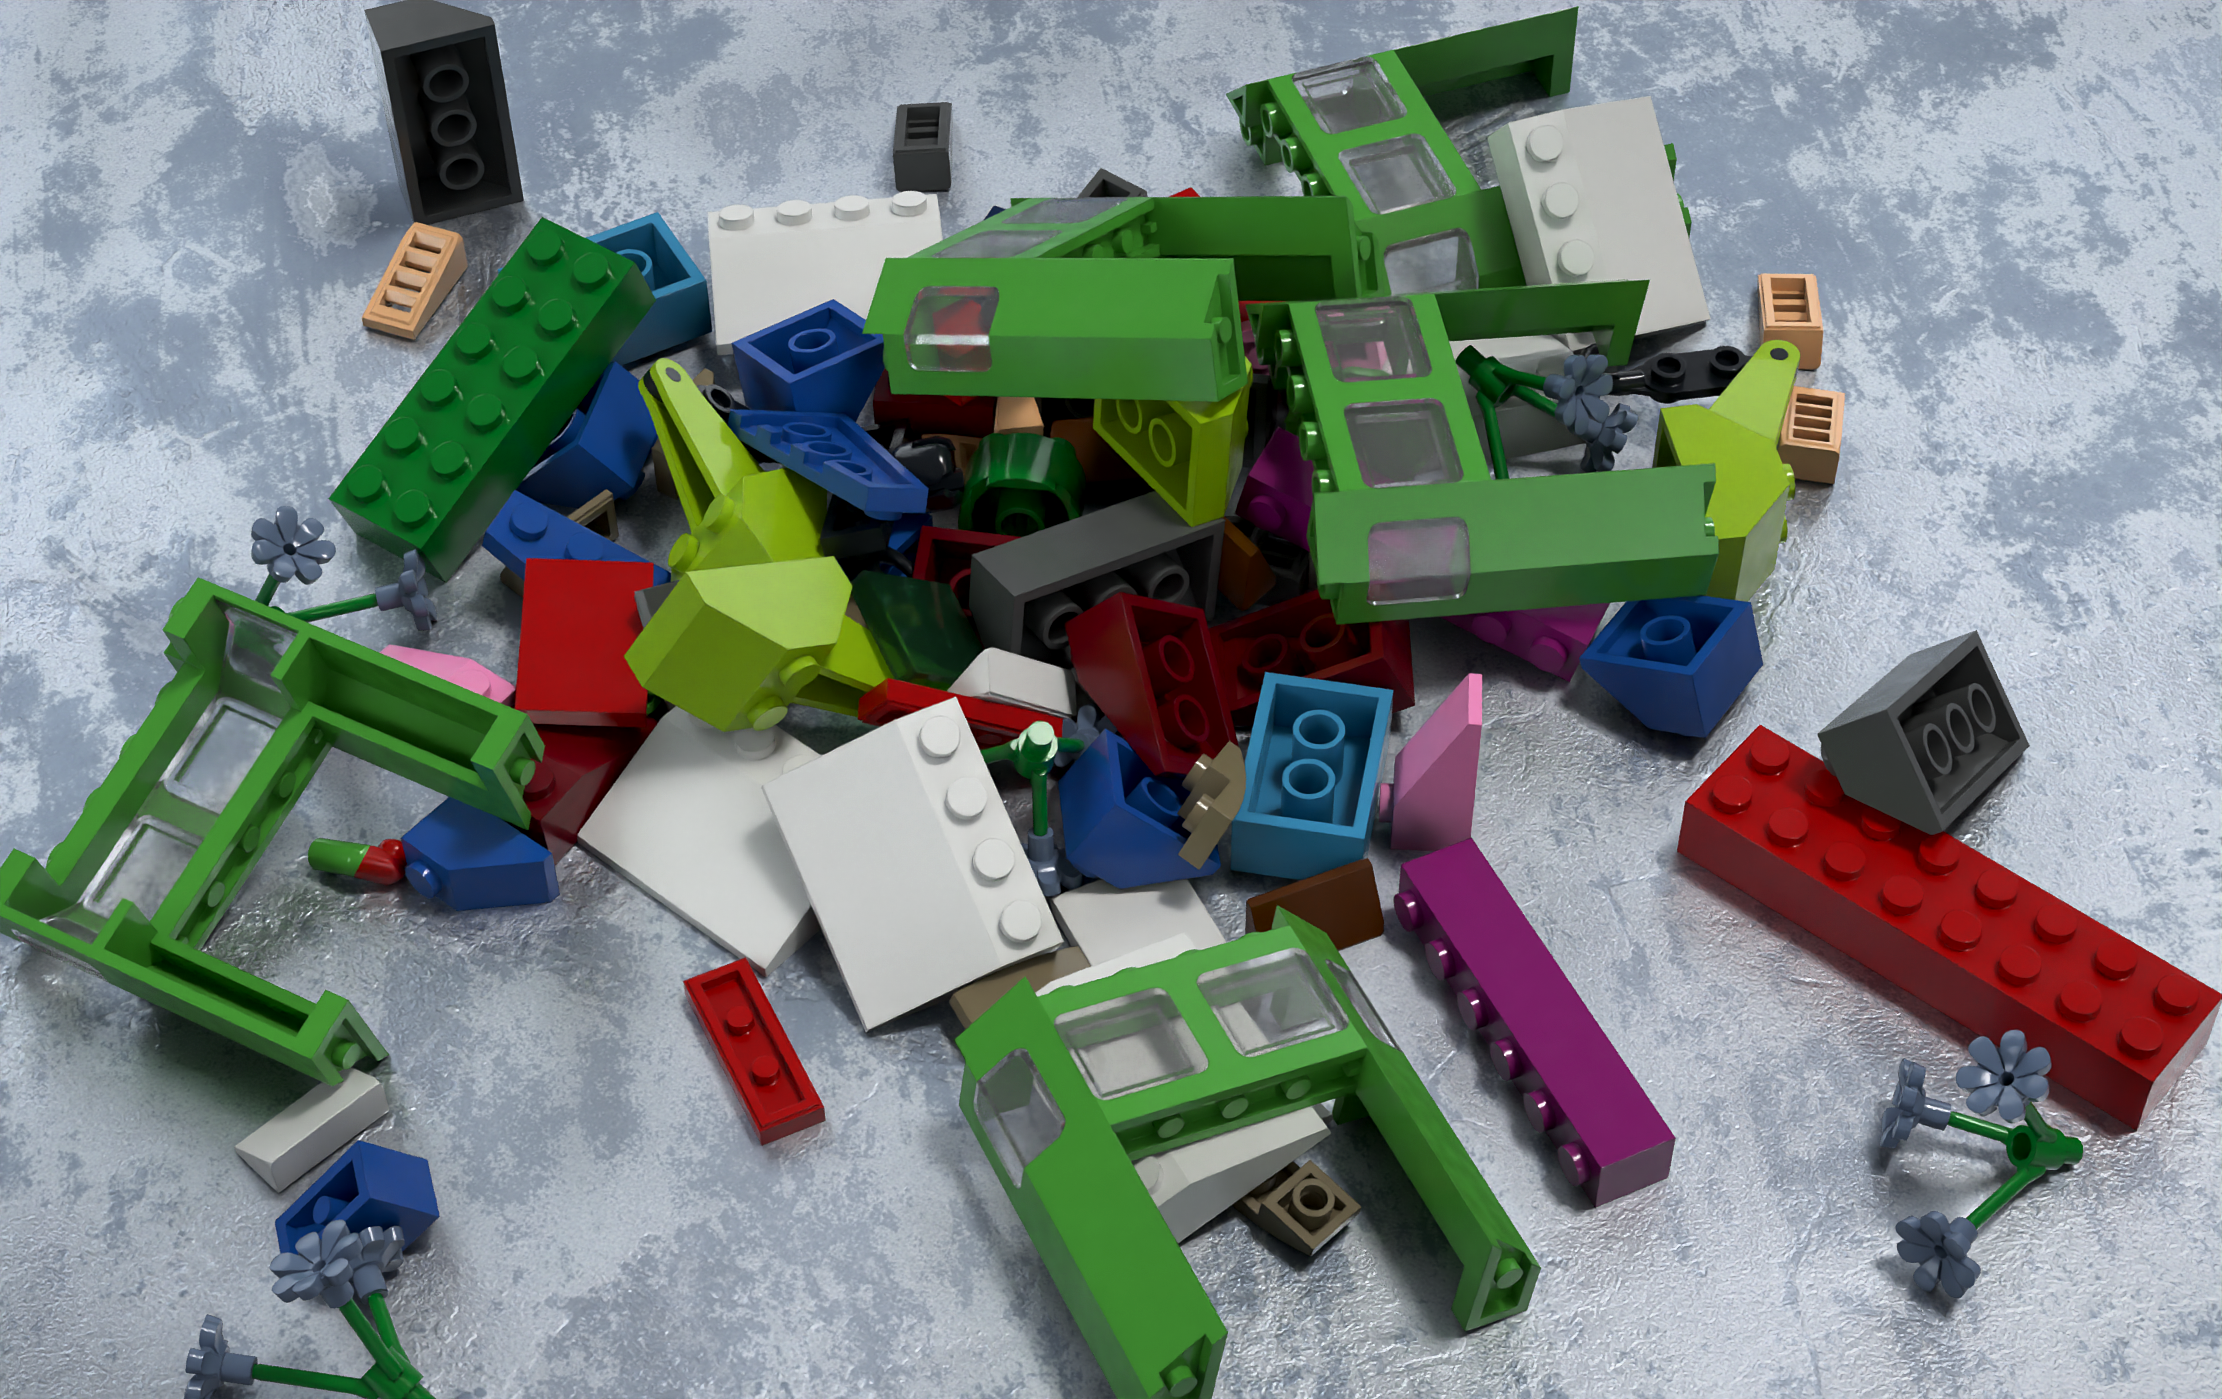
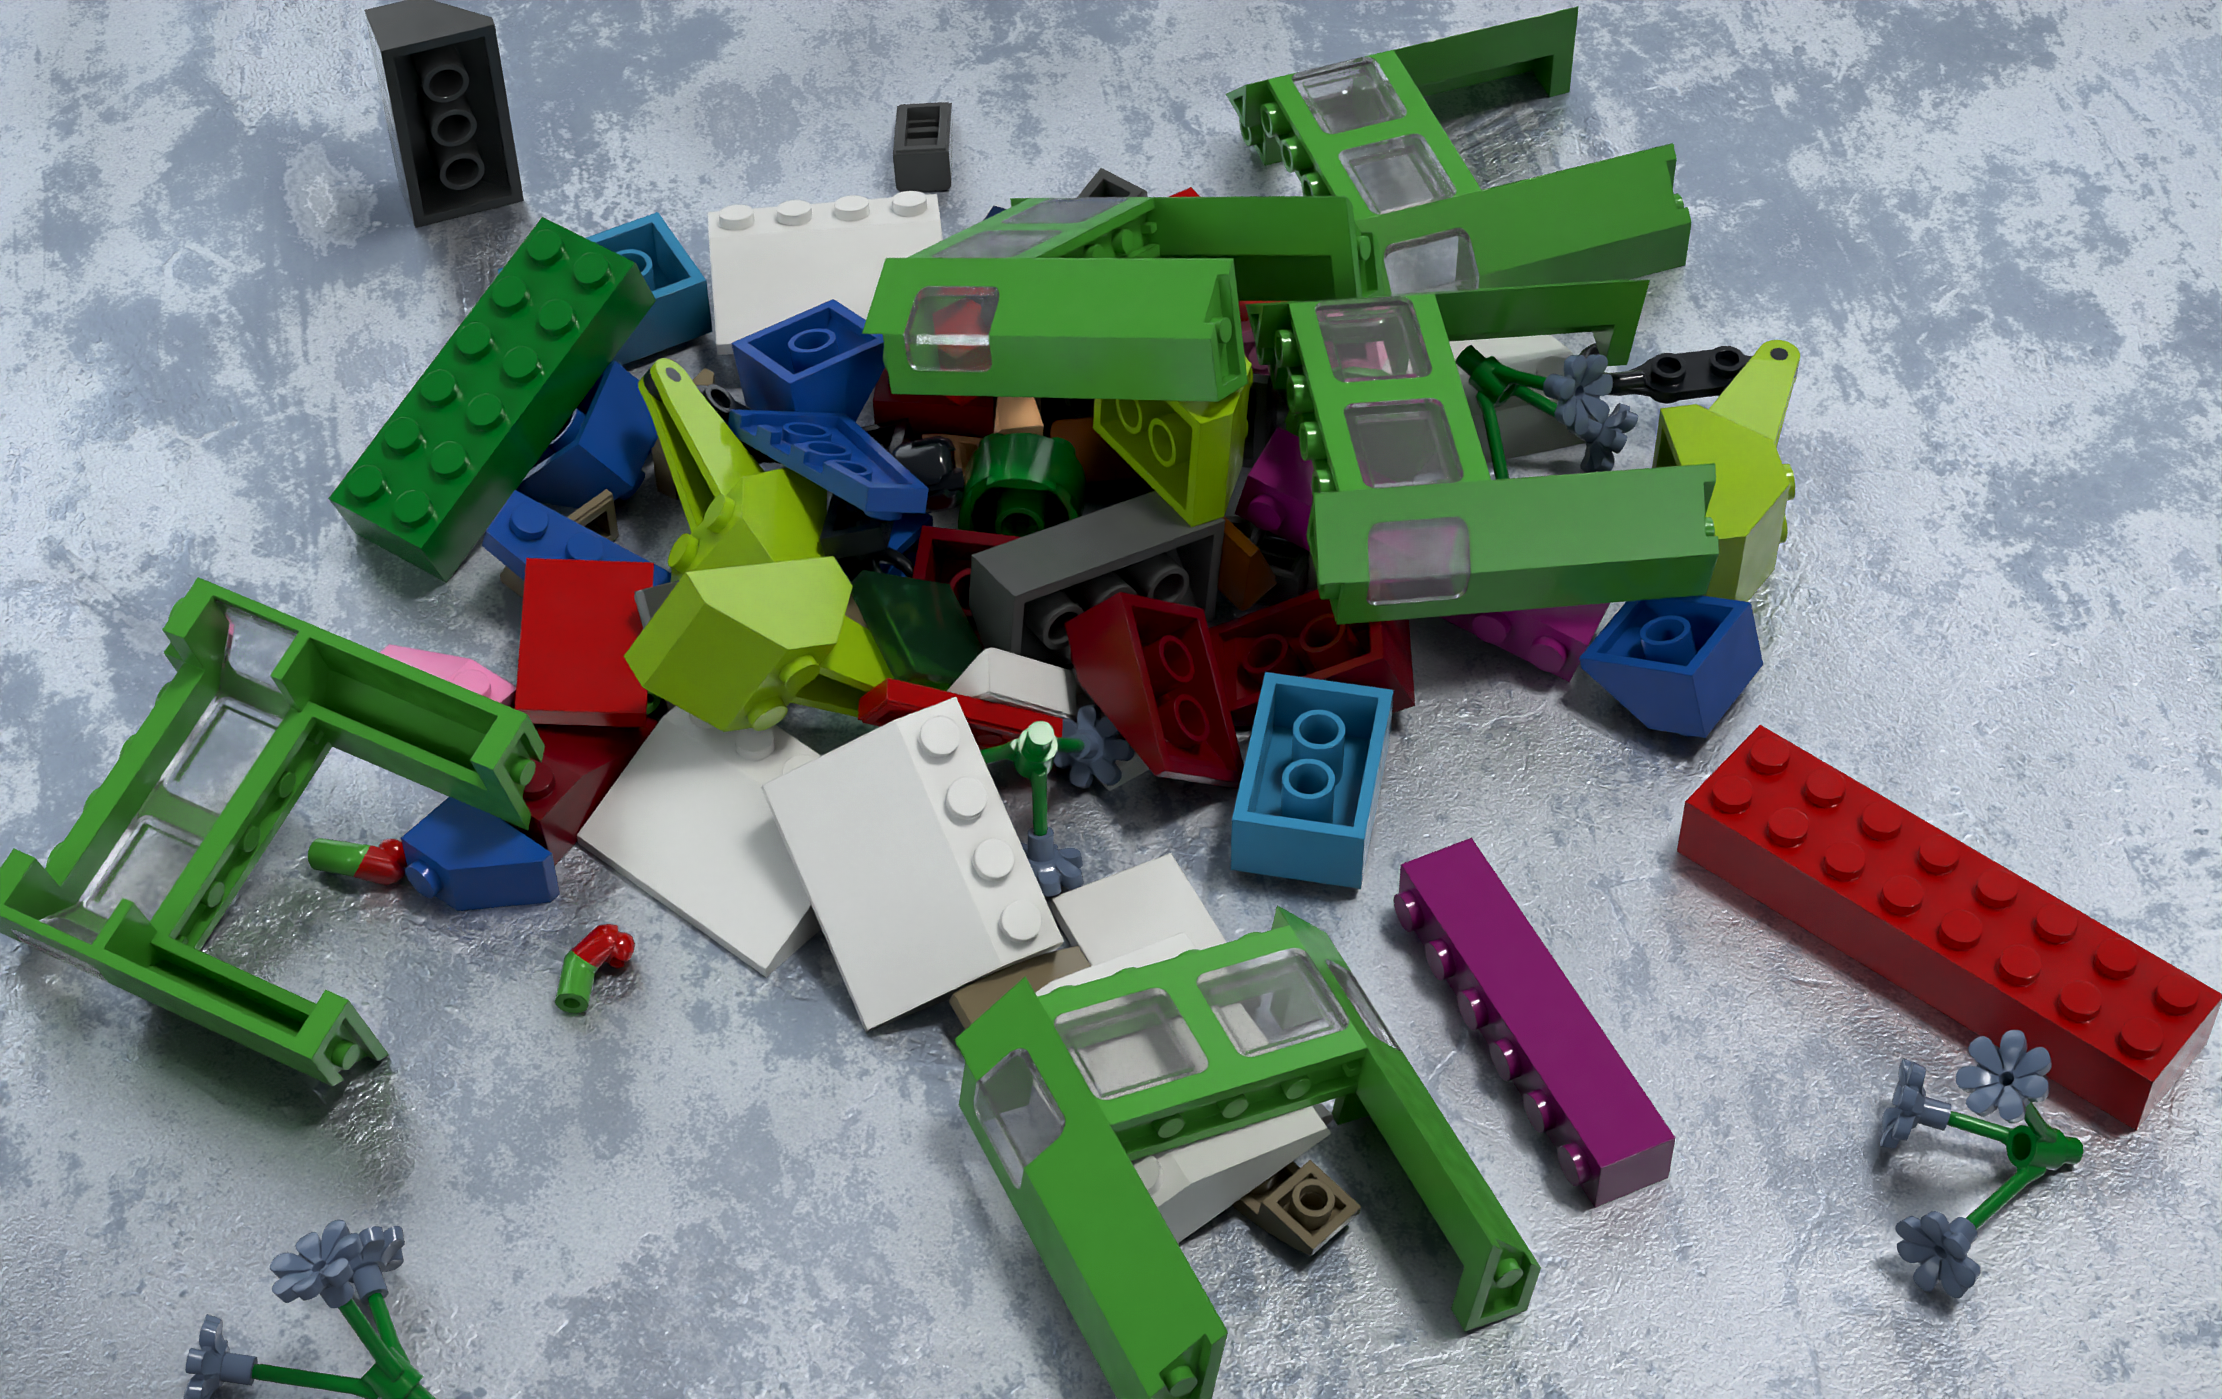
(295, 550): sand blue plant -> none
(313, 1128): white slope -> none
(365, 1190): blue slope -> none
(420, 249): light nougat slope -> none
(584, 960): none -> arm
(754, 1051): red tile -> none
(1124, 818): blue slope -> none
(1214, 801): dark tan slope -> none
(1336, 901): reddish brown slope -> none
(1437, 775): bright pink slope -> none
(1599, 204): white slope -> none
(1791, 313): light nougat slope -> none
(1812, 434): light nougat slope -> none
(1926, 736): dark grey slope -> none

